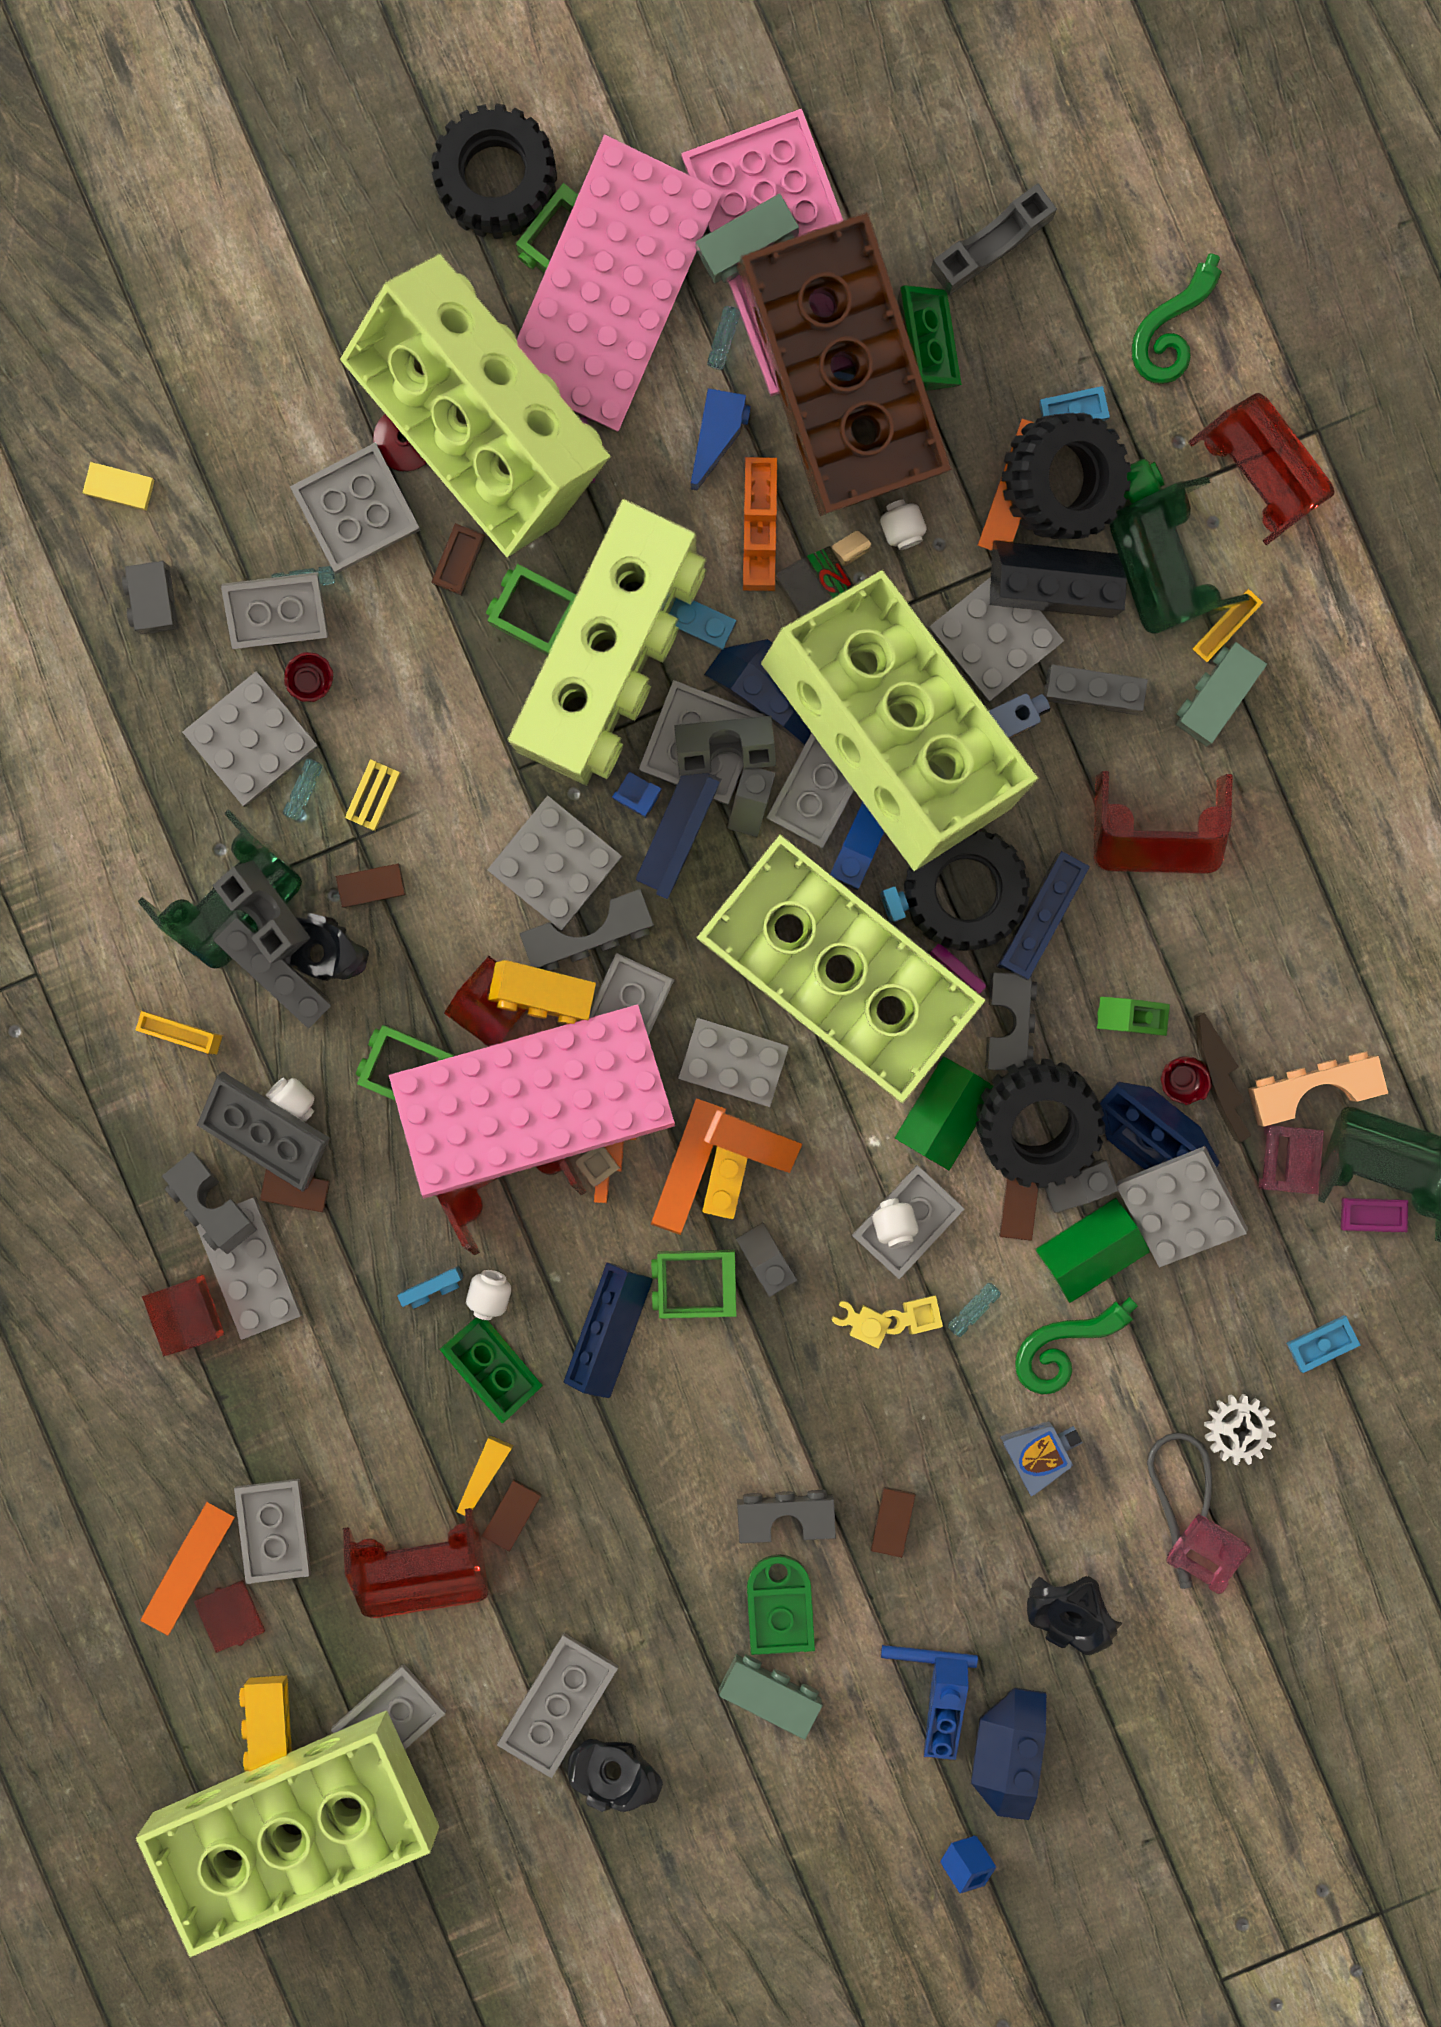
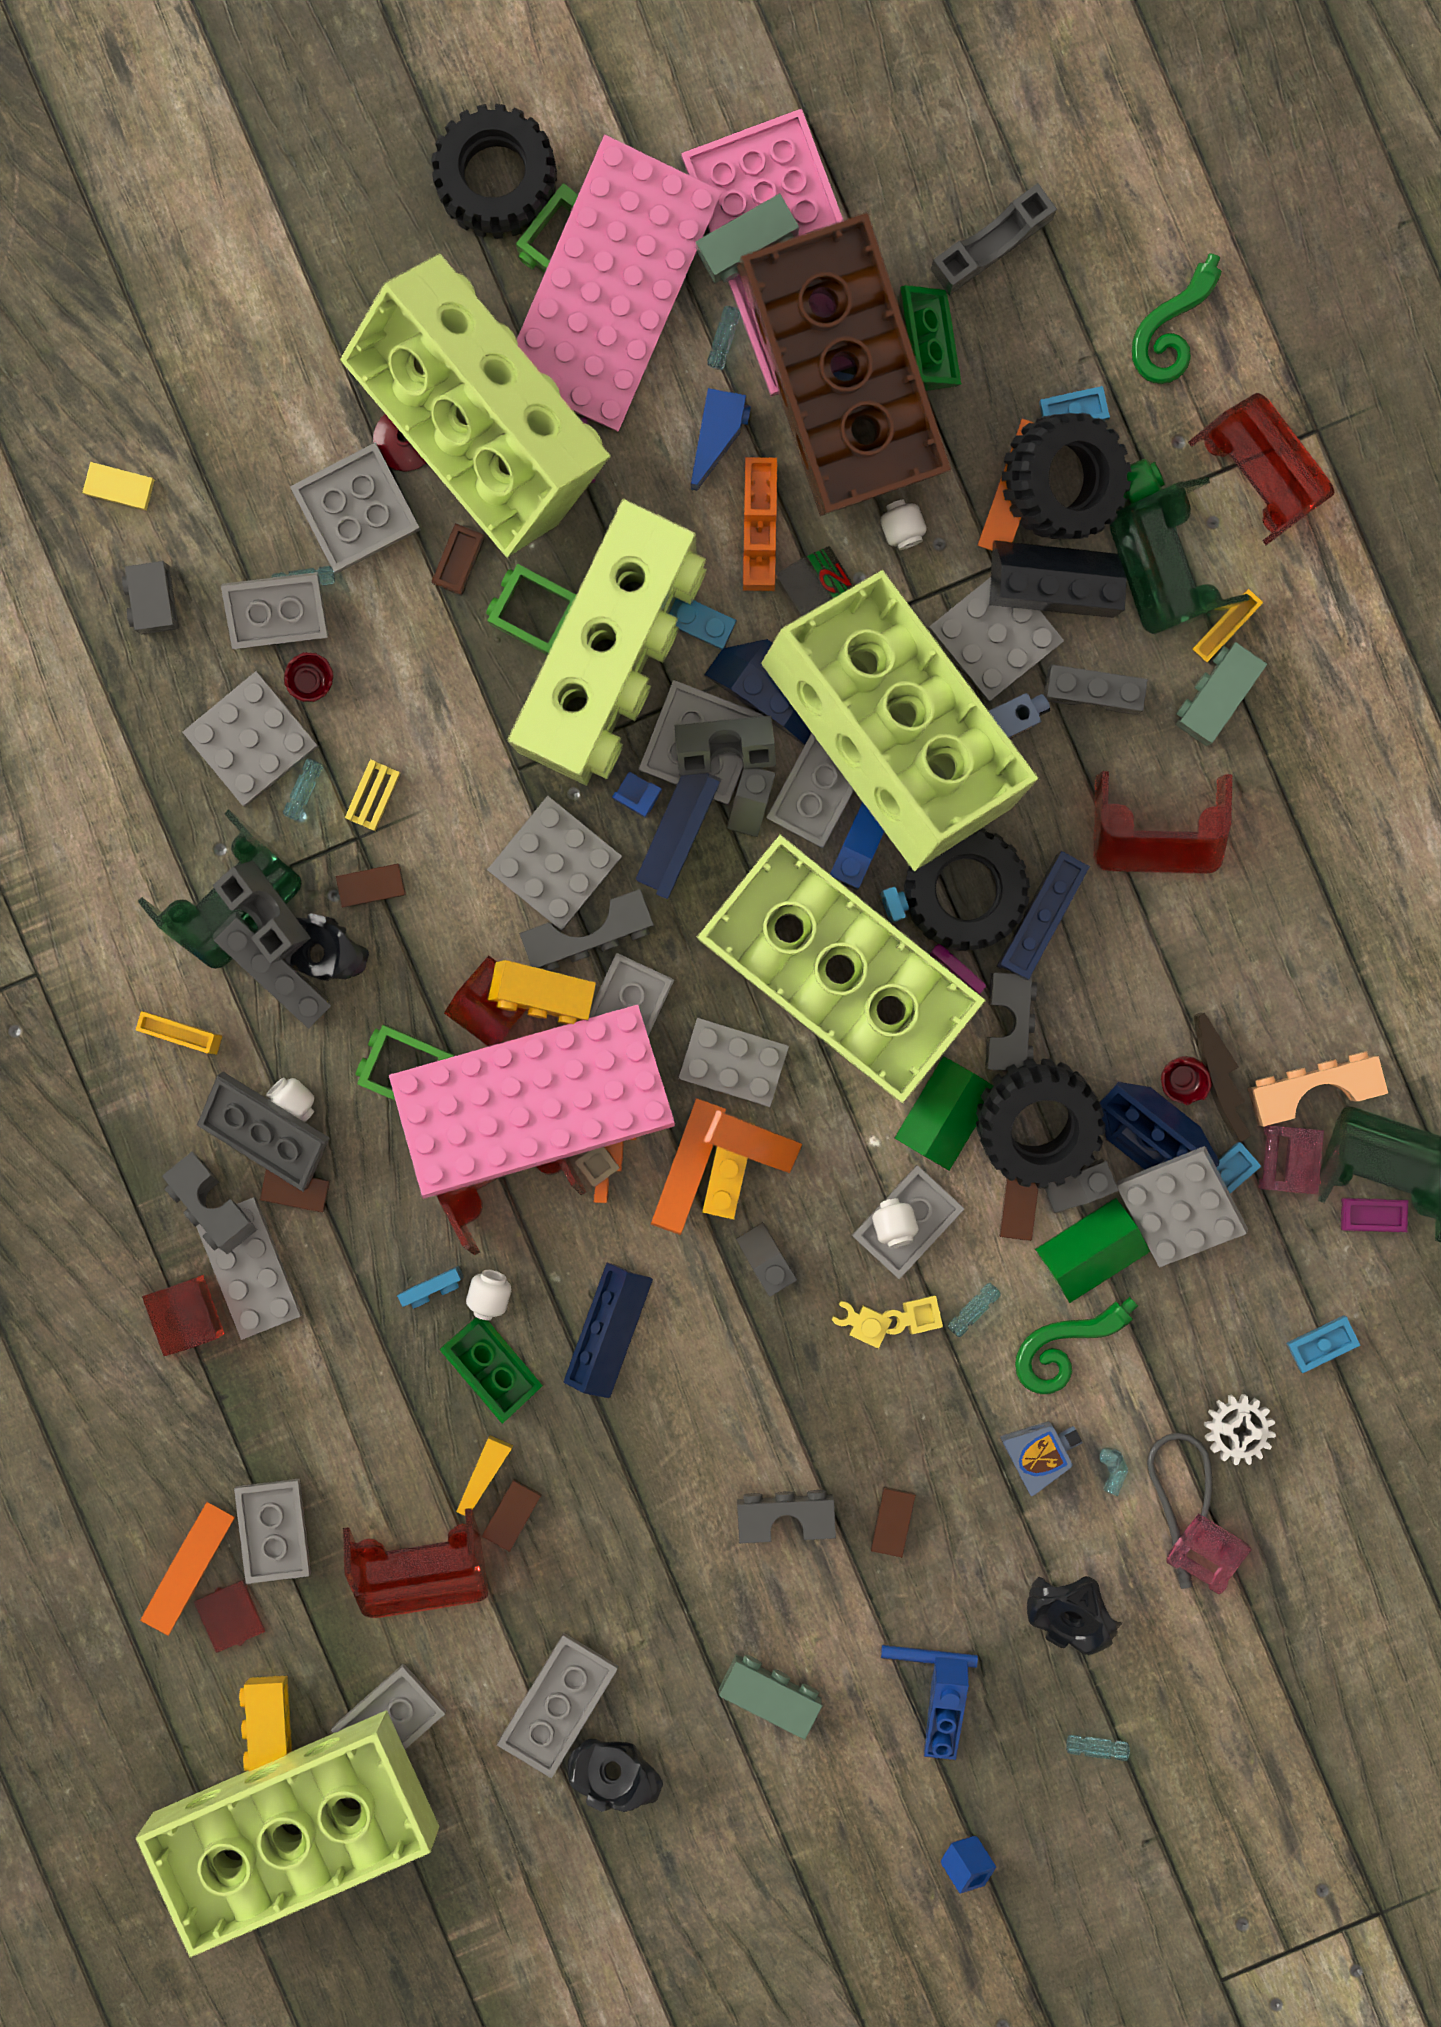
(659, 1297): bright green window -> none
(780, 1608): green tile -> none
(851, 548): tan slope -> none
(1011, 1753): dark blue wedge -> none
(1097, 1747): none -> clear light blue axle
(1117, 1468): none -> clear light blue arm
(1133, 1016): bright green slope -> none
(1236, 1166): none -> dark azure plate

